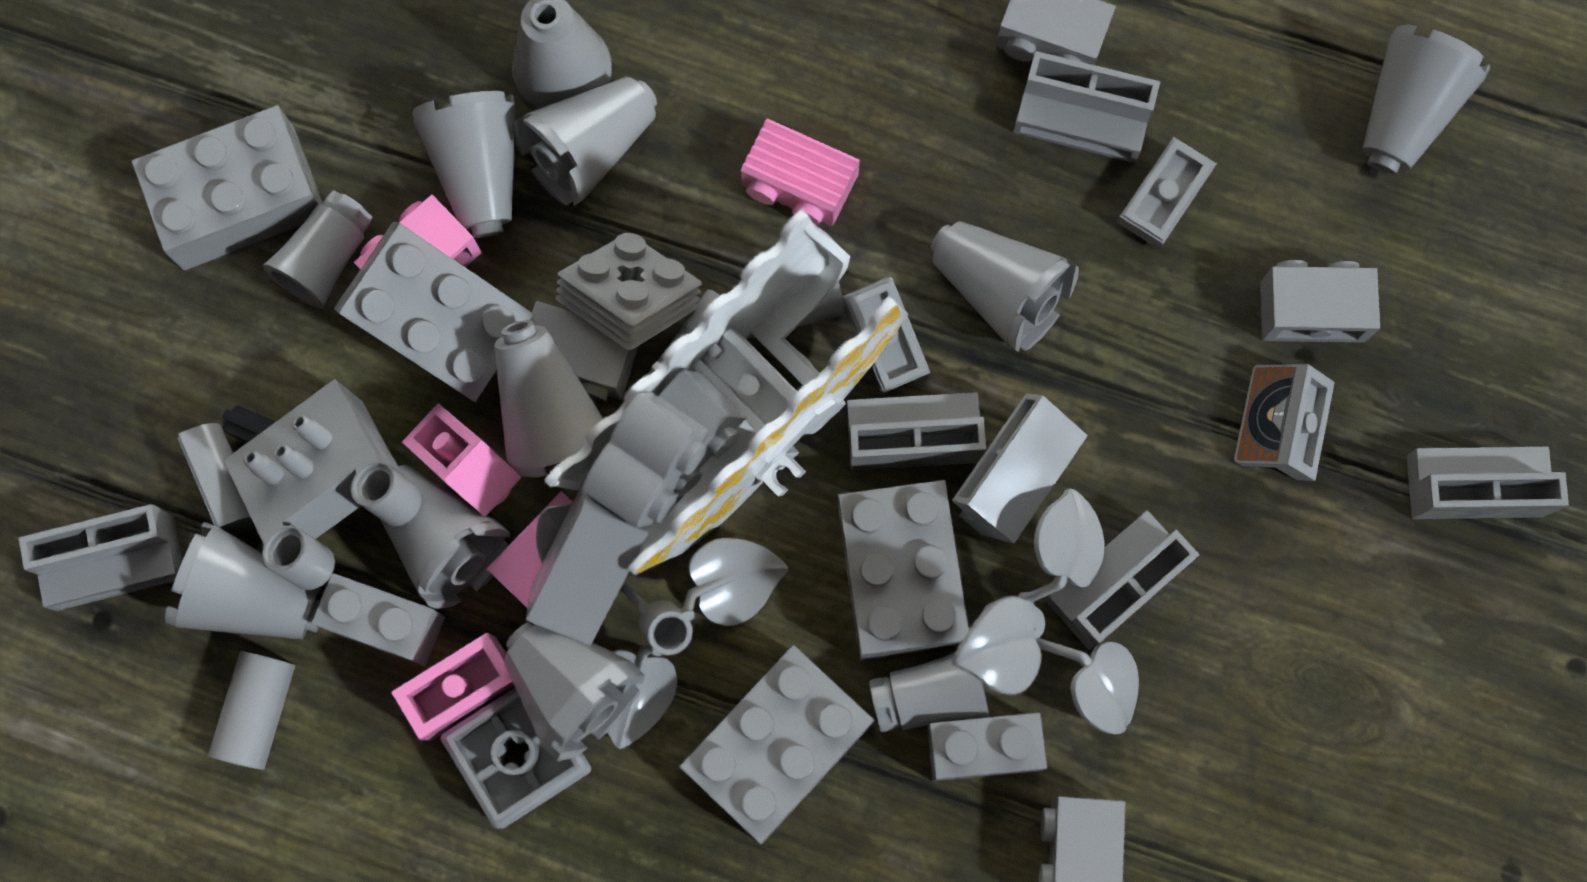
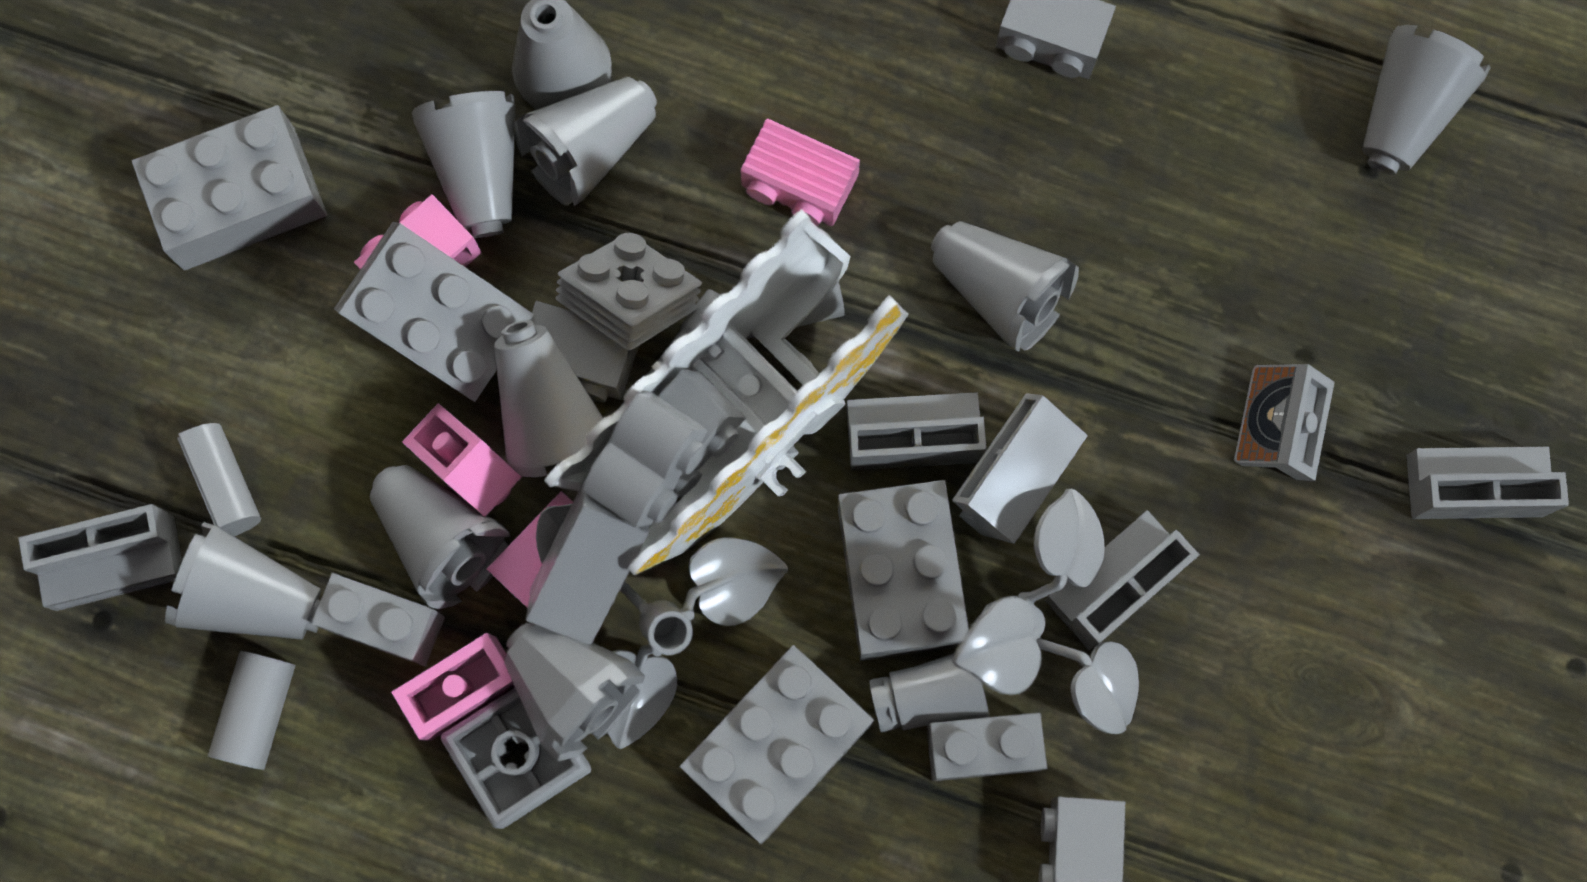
(312, 474): light grey piece -> none
(320, 249): light grey plant -> none
(902, 357): light grey plate -> none
(1086, 106): light grey piece -> none
(1166, 193): light grey plate -> none
(1319, 302): light grey brick -> none

